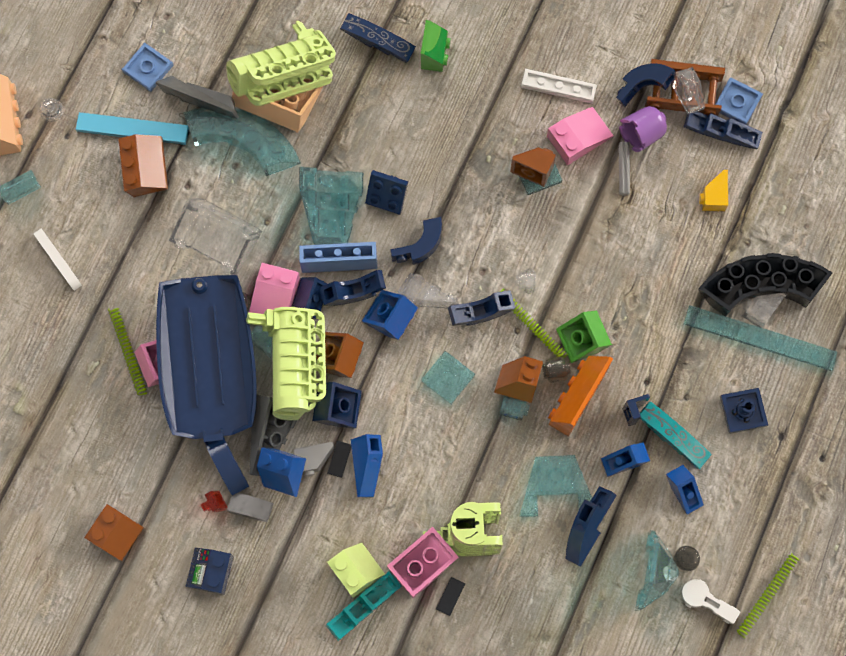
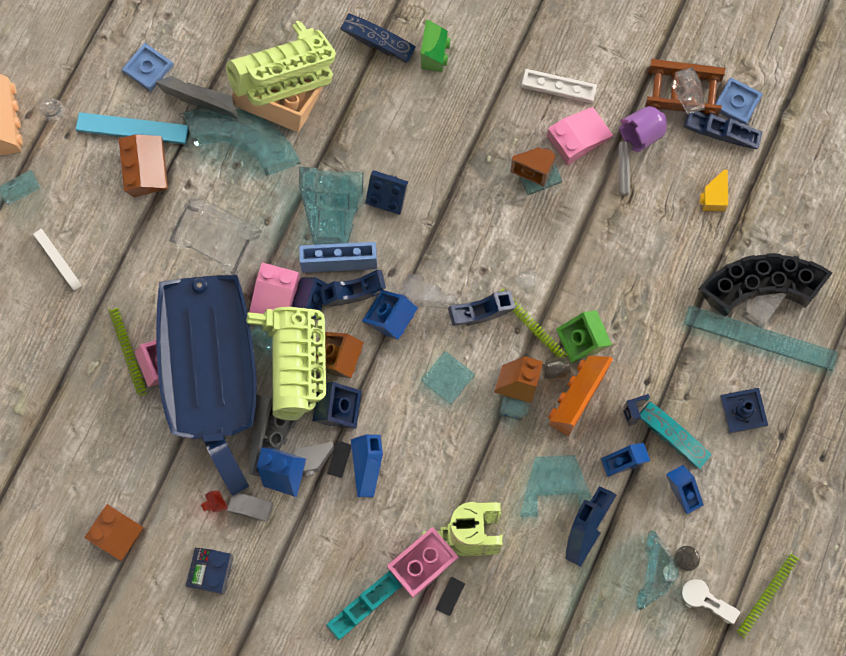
(356, 569): yellowish green slope -> none
(423, 247): dark blue arch -> none
(644, 76): dark blue arch -> none

